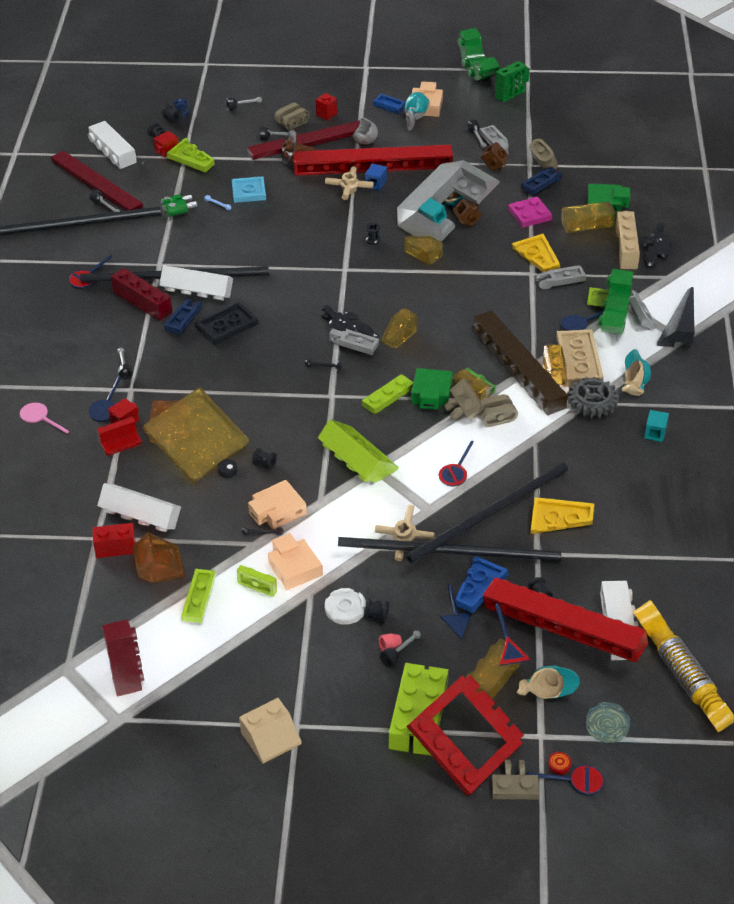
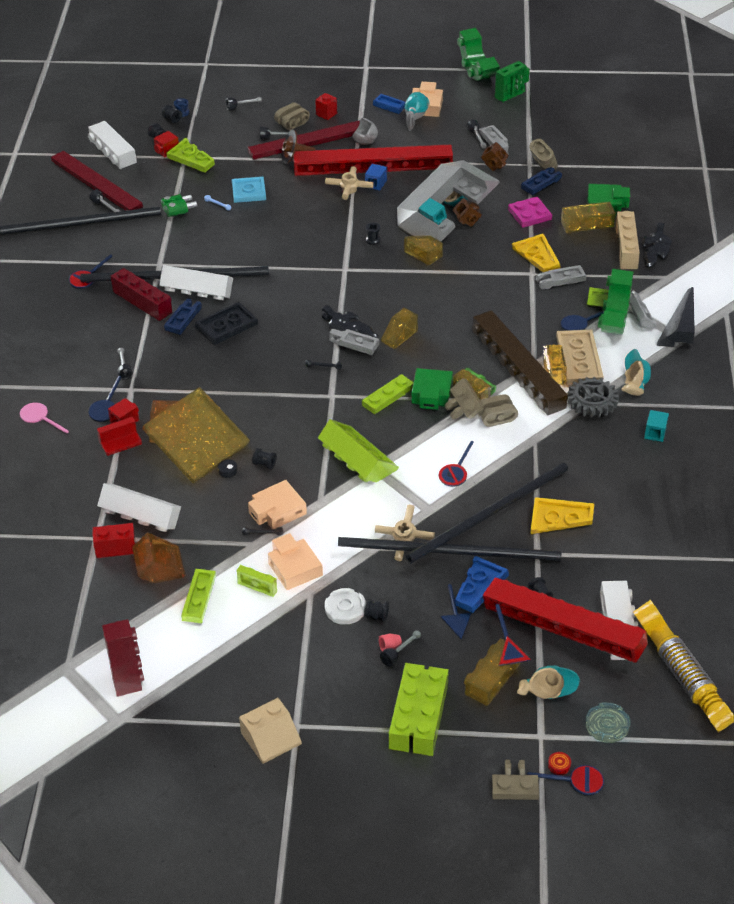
(447, 753): red hinge -> none

